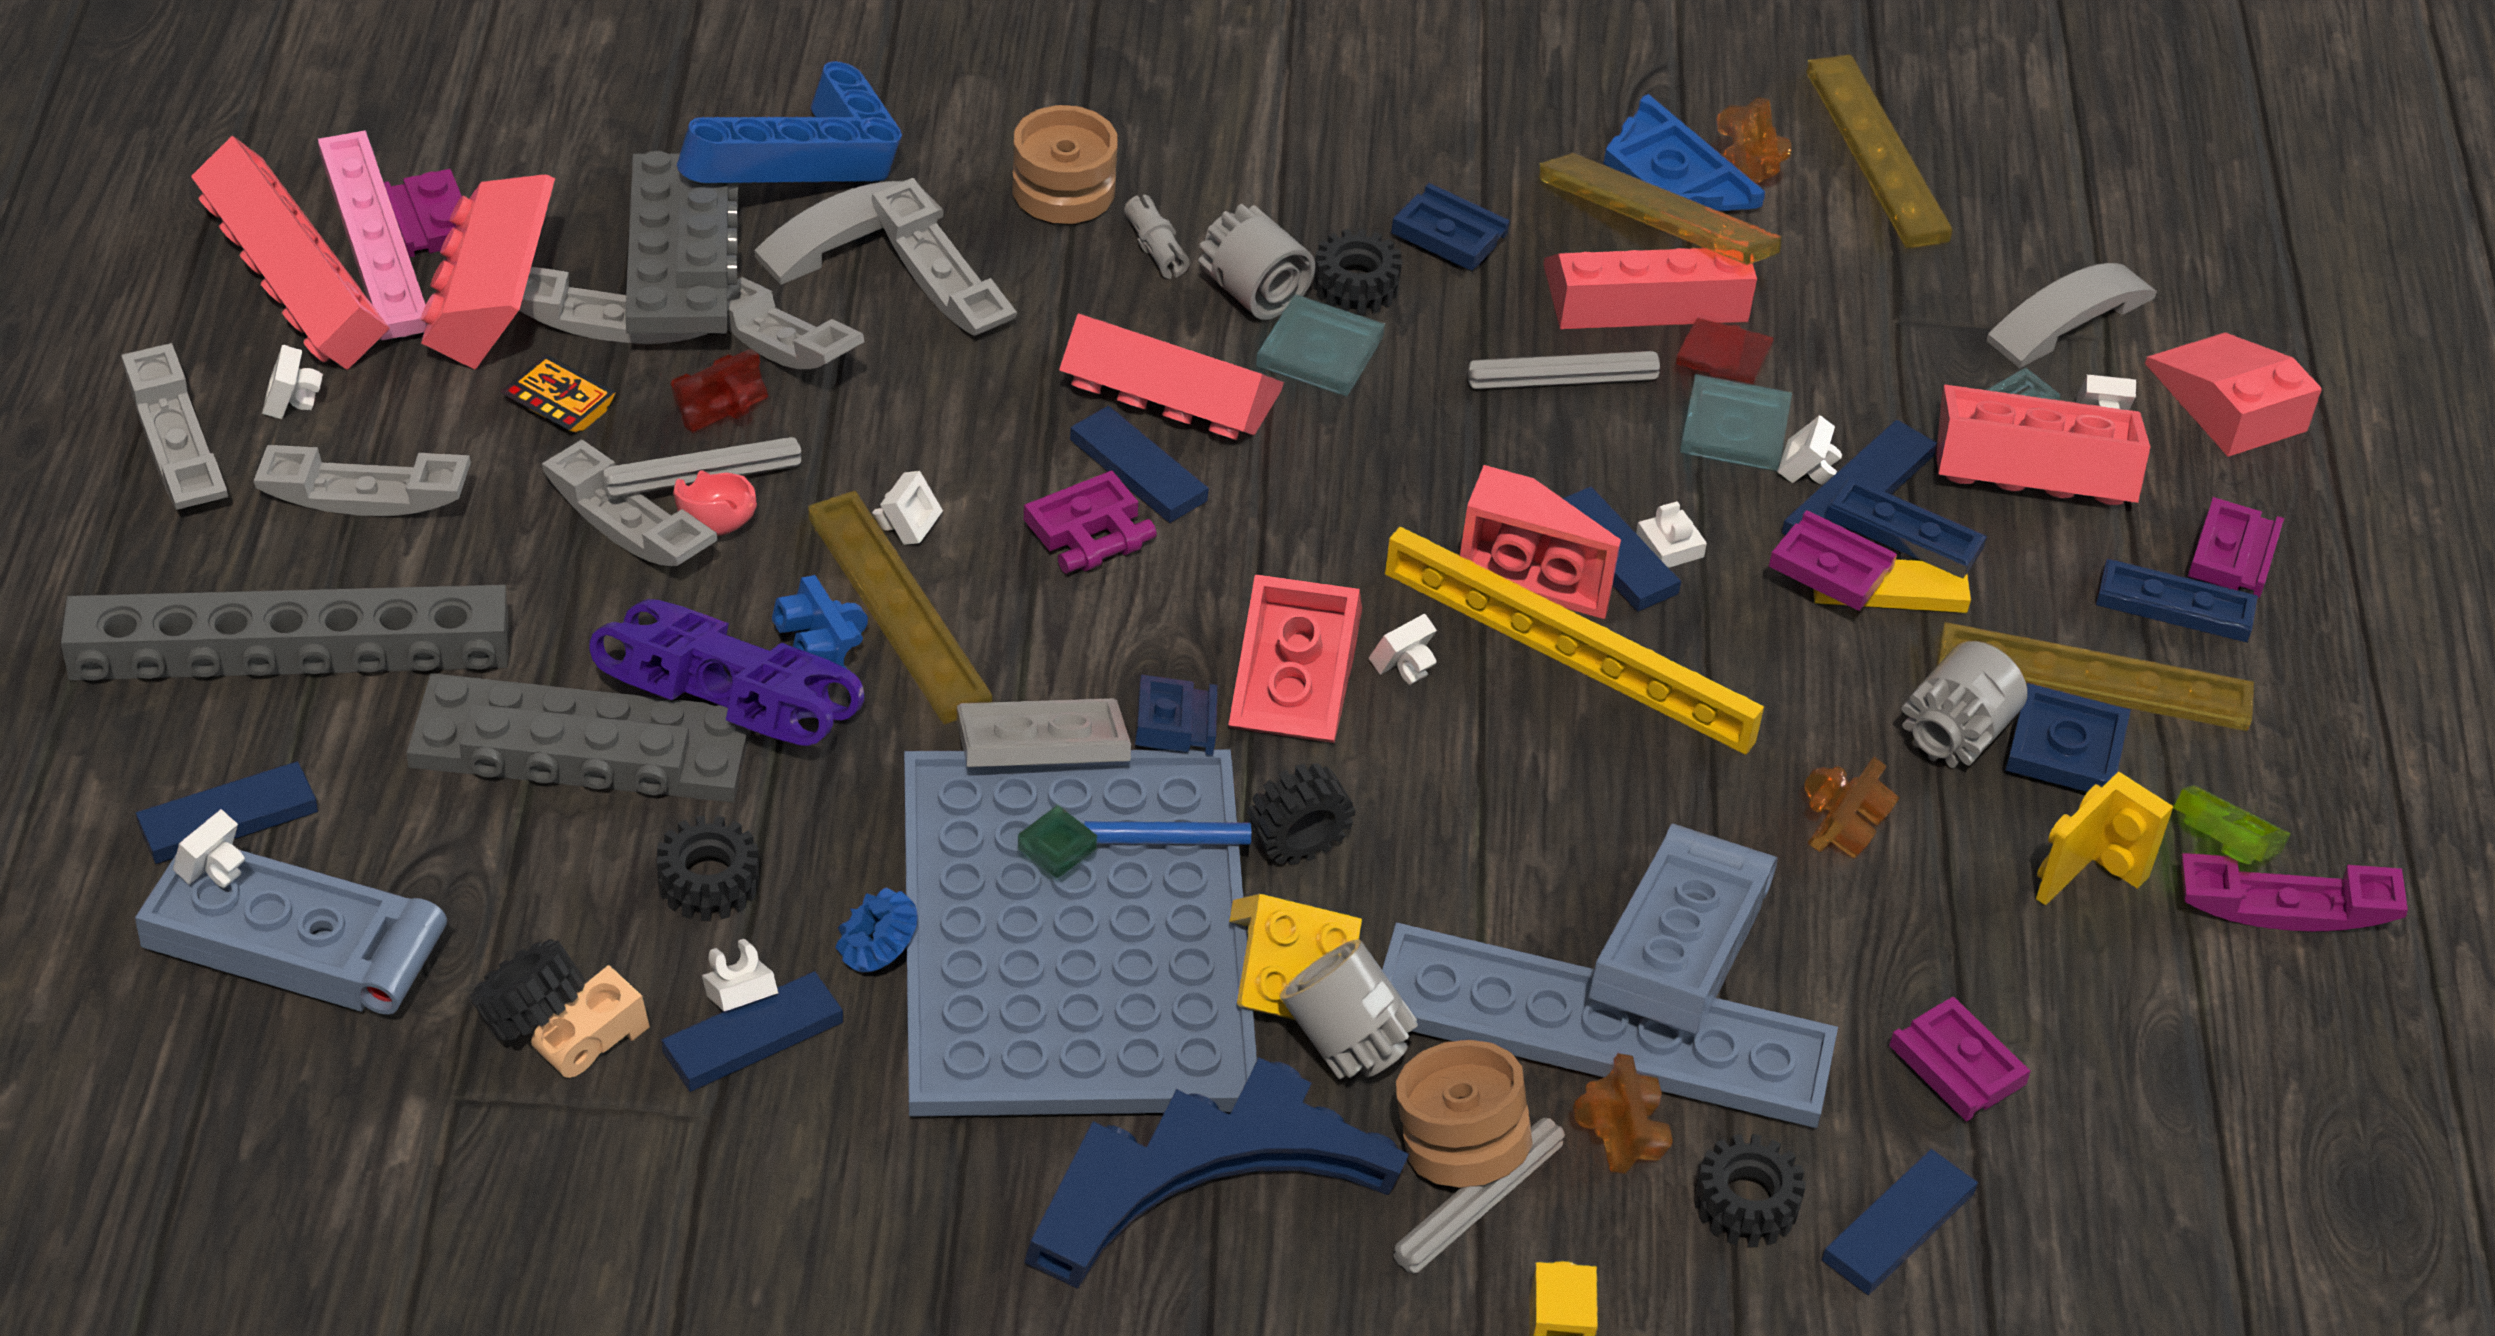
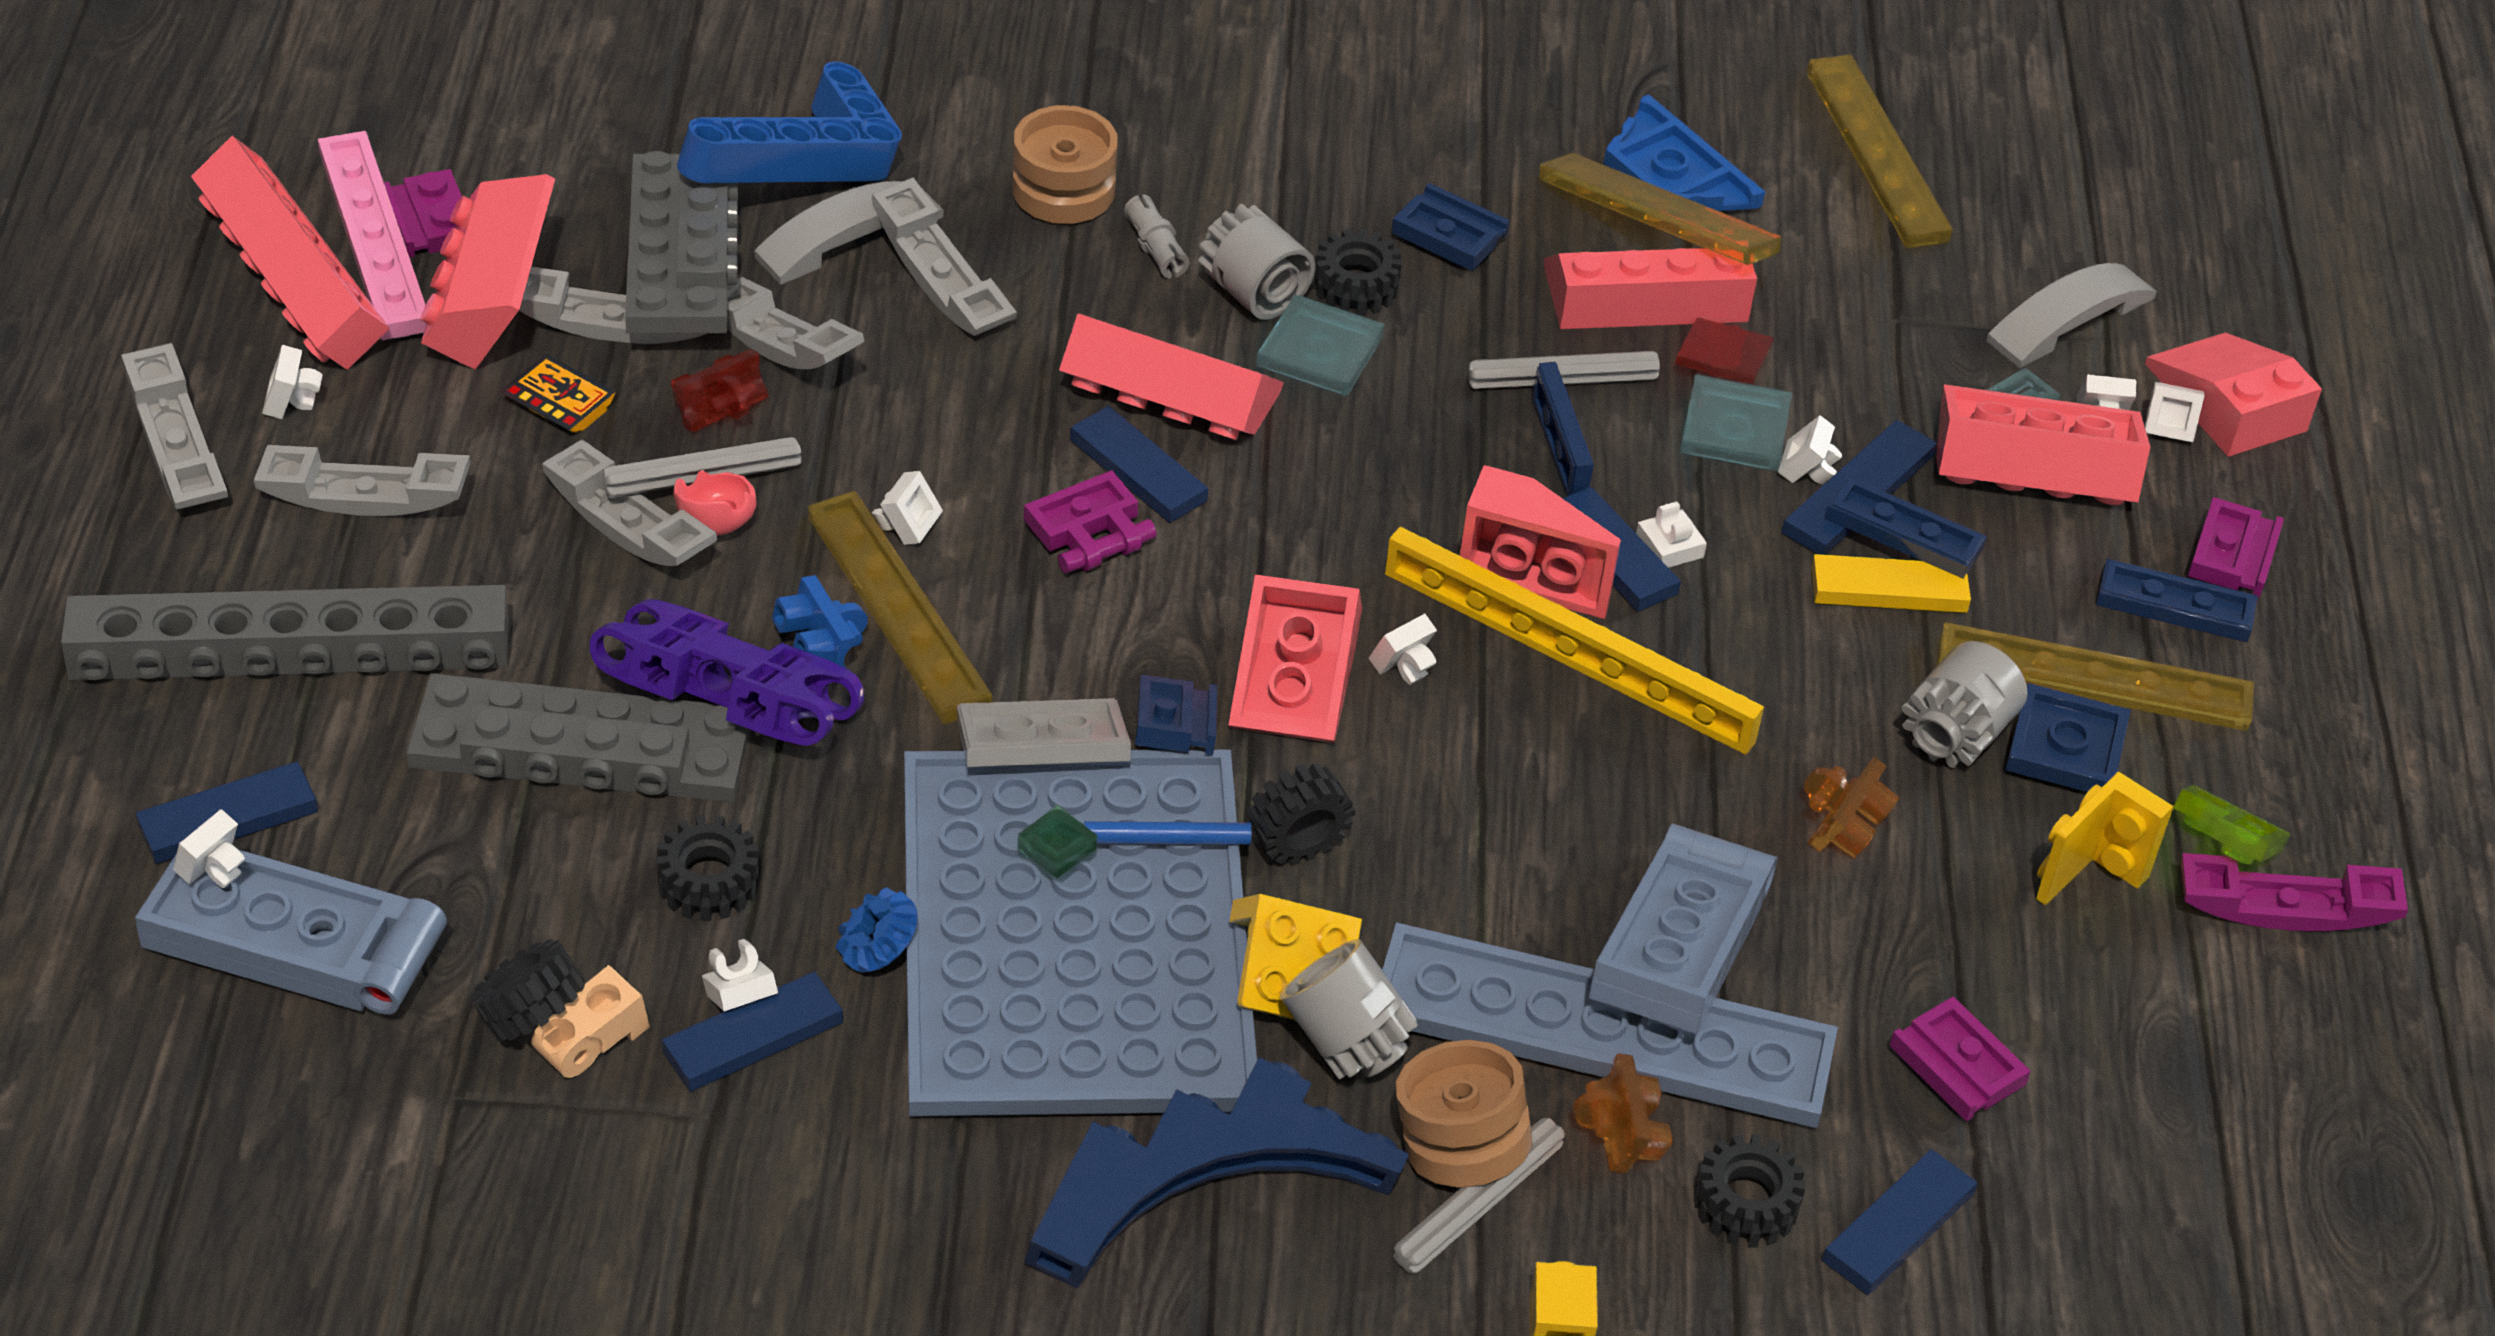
(1562, 429): none -> dark blue tile
(1755, 141): clear orange hips -> none
(1832, 560): magenta plate -> none
(2174, 411): none -> white tile

